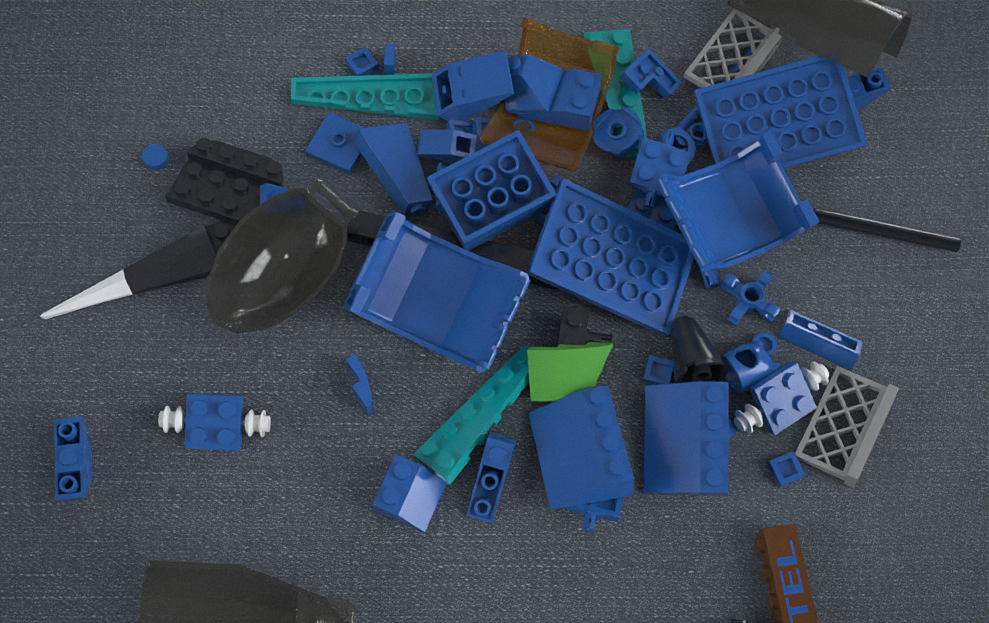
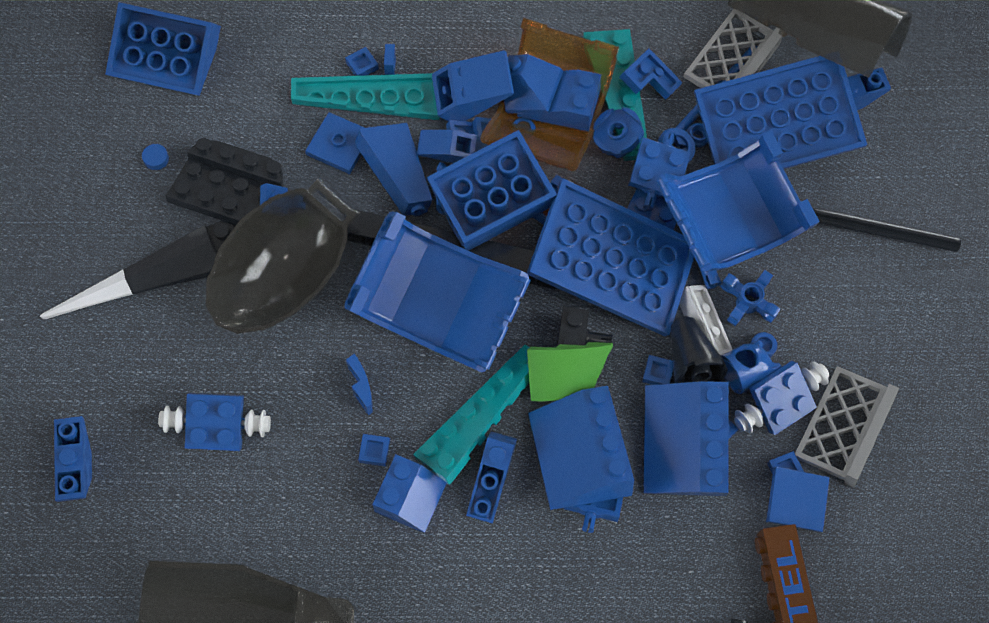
(161, 48): none -> blue slope
(374, 450): none -> blue tile
(698, 305): none -> white slope
(798, 499): none -> blue tile
(821, 340): blue slope -> none

